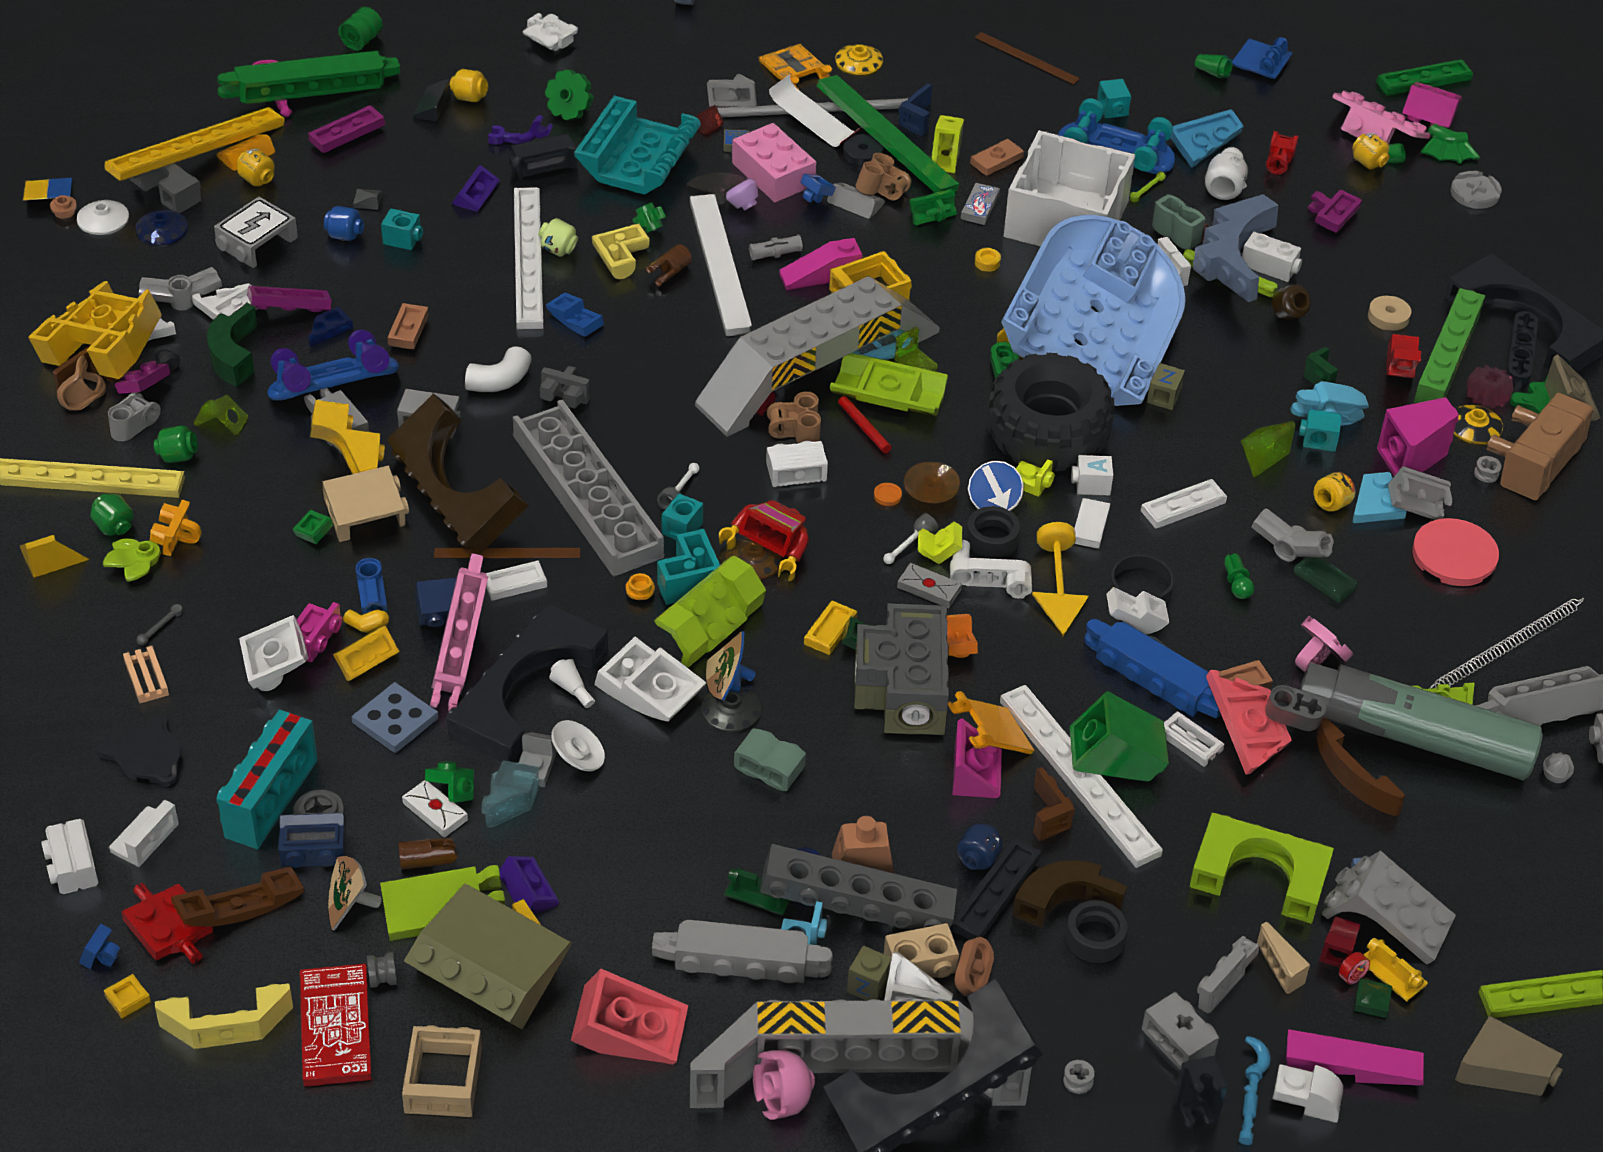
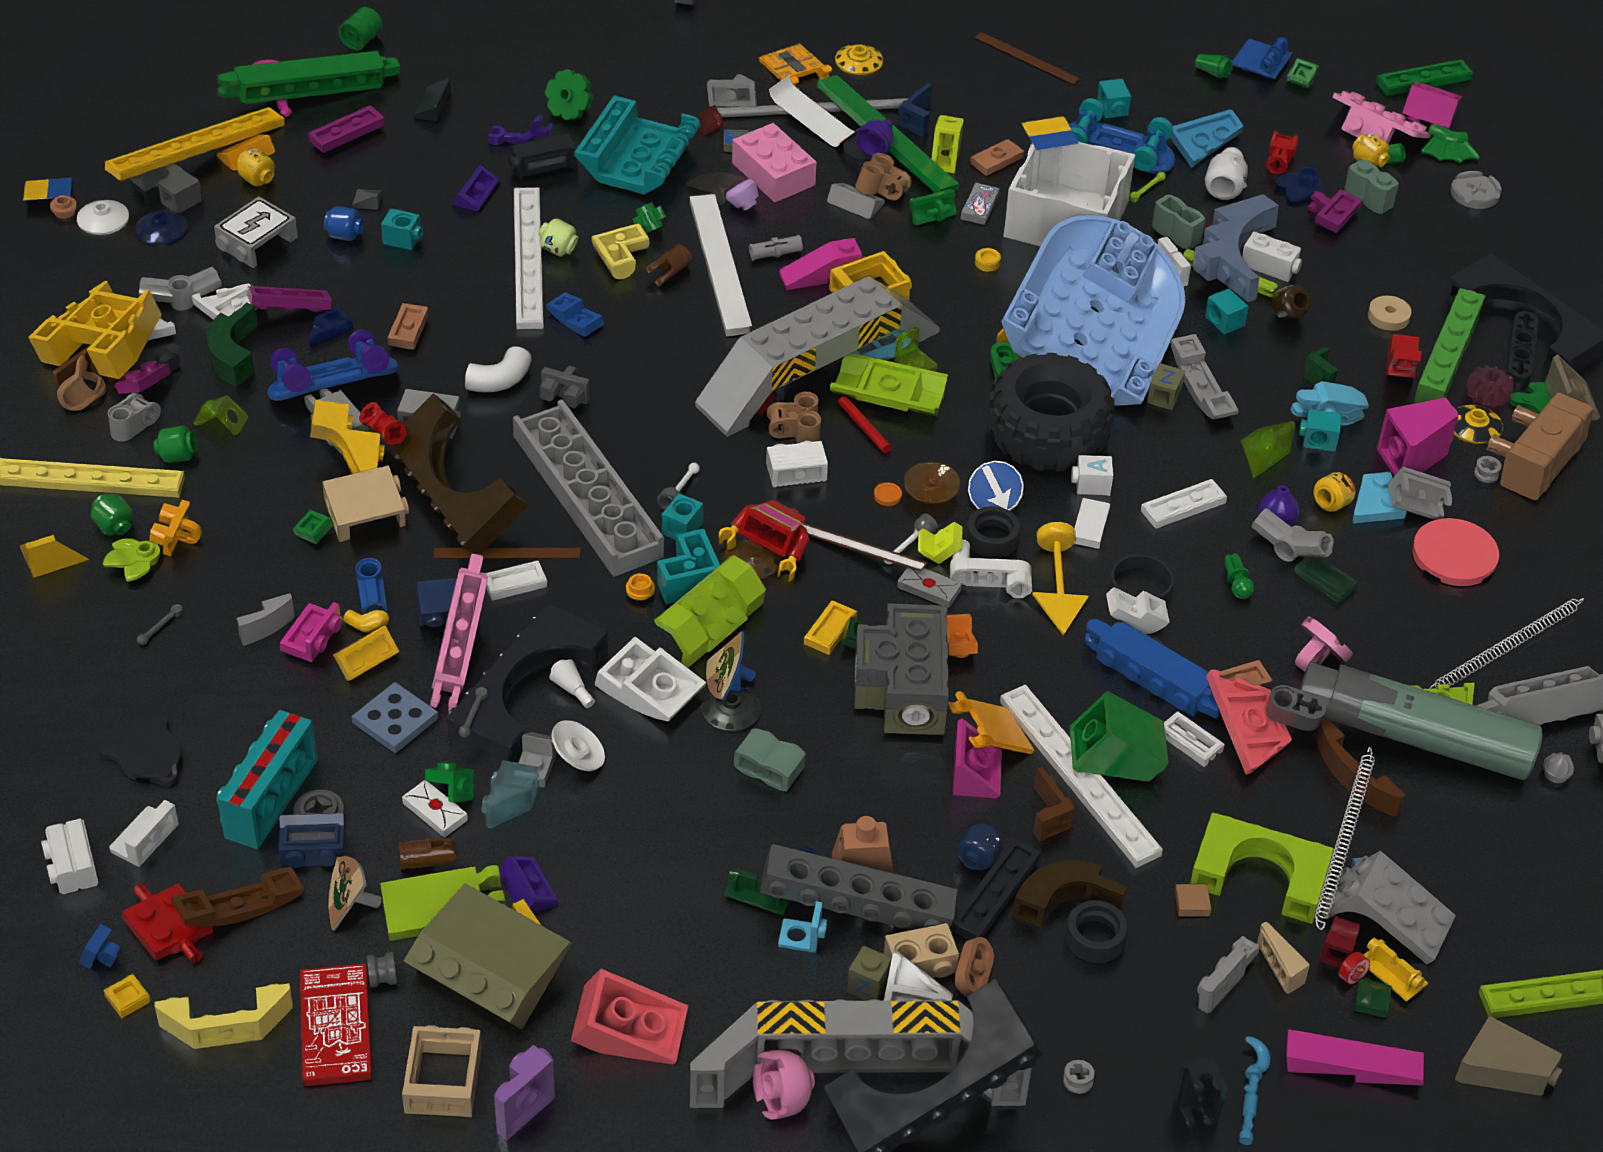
(140, 658): light nougat tile -> none
(273, 653): white slope -> none
(274, 616): none -> light grey slope
(389, 428): none -> red connector
(469, 85): yellow head -> none
(481, 694): none -> dark grey hinge
(526, 1093): none -> medium lavender plate
(550, 31): white piece -> none
(743, 951): light grey hinge -> none
(816, 187): blue tile -> none
(865, 548): none -> sticker
(875, 137): none -> dark purple helmet
(1036, 478): neon yellow bracket -> none
(1050, 133): none -> sticker
(1179, 1030): light grey brick -> none
(1192, 900): none -> medium nougat tile
(1199, 380): none -> light grey slope
(1226, 311): none -> teal brick
(1282, 504): none -> dark purple helmet
(1300, 184): none -> clear blue plate
(1302, 73): none -> green tile
(1316, 1091): white brick -> none
(1345, 817): none -> white piece
(1371, 186): none -> sand green brick

